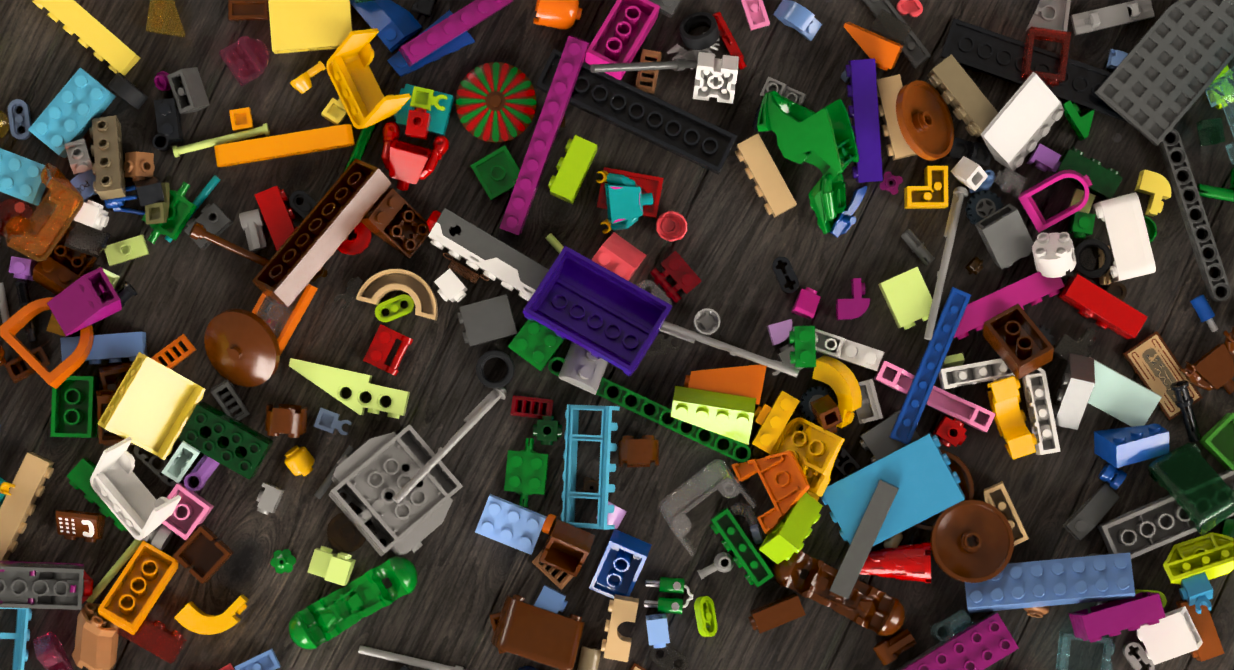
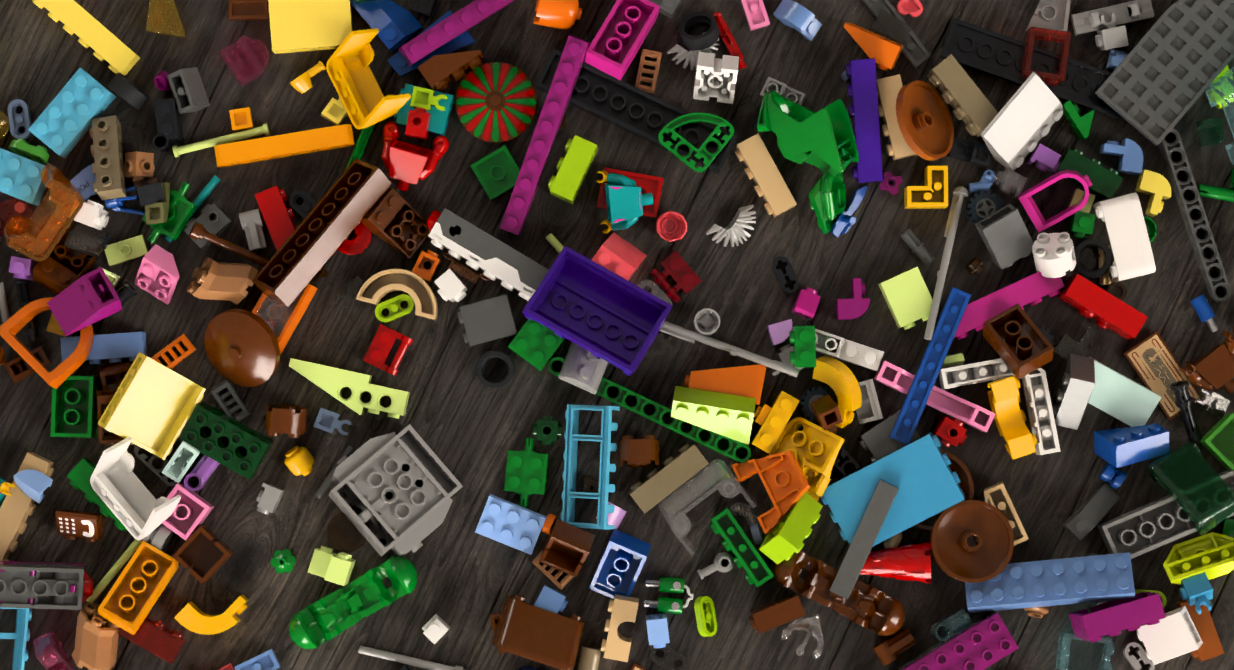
(22, 148): none -> bright green plate
(33, 483): none -> light blue brick
(78, 156): light grey brick -> none
(158, 274): none -> bright pink slope
(222, 281): none -> medium nougat brick
(426, 274): none -> orange brick
(435, 629): none -> white brick
(445, 68): none -> reddish brown slope
(478, 412): light grey bar -> none
(515, 399): dark red slope -> none
(668, 478): none -> dark tan brick
(676, 65): dark grey bar -> none
(702, 151): none -> green beam
(735, 230): none -> light grey hair
(813, 627): none -> clear helmet
(969, 173): white brick -> none
(1112, 36): none -> light grey brick
(1129, 155): none -> medium blue brick
(1213, 403): none -> clear smoke plate

